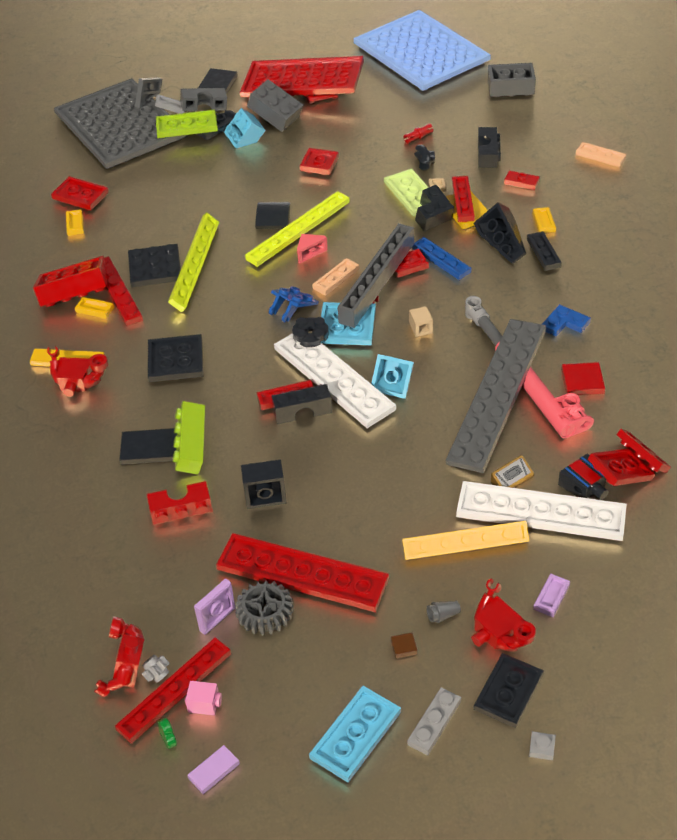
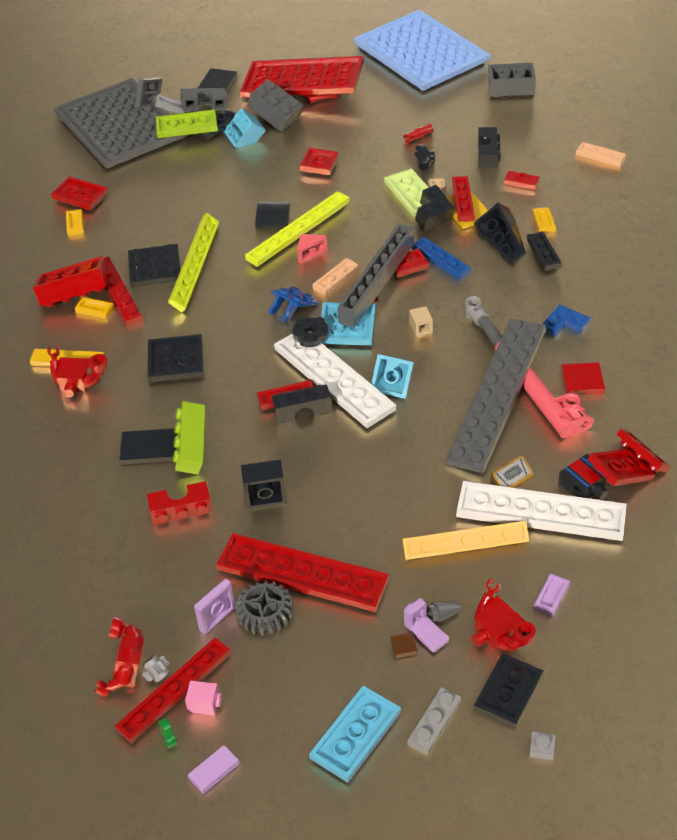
(422, 627): none -> lavender bracket

